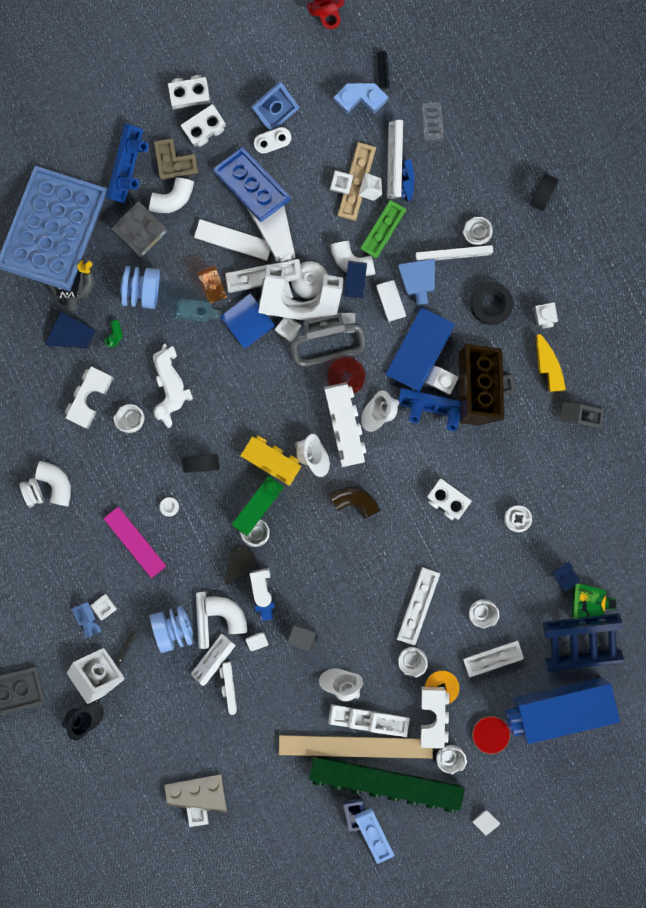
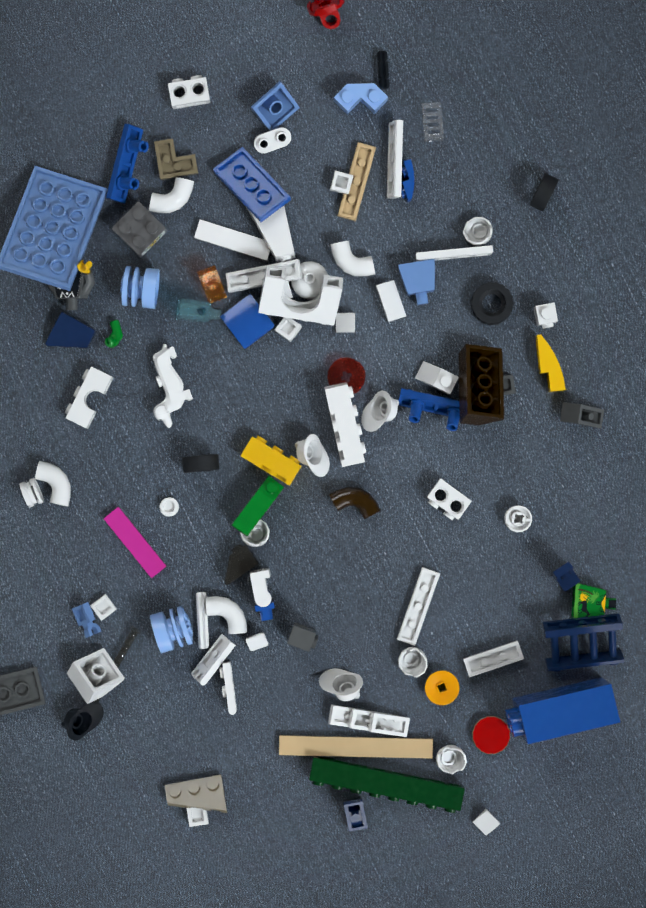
(129, 418): white hair -> none
(200, 121): white brick -> none
(323, 328): dark grey bar -> none
(355, 279): dark blue slope -> none
(371, 187): white slope -> none
(374, 835): light blue tile -> none
(383, 229): bright green plate -> none
(420, 349): blue tile -> none
(434, 734): white arch -> none
(483, 613): white hair -> none

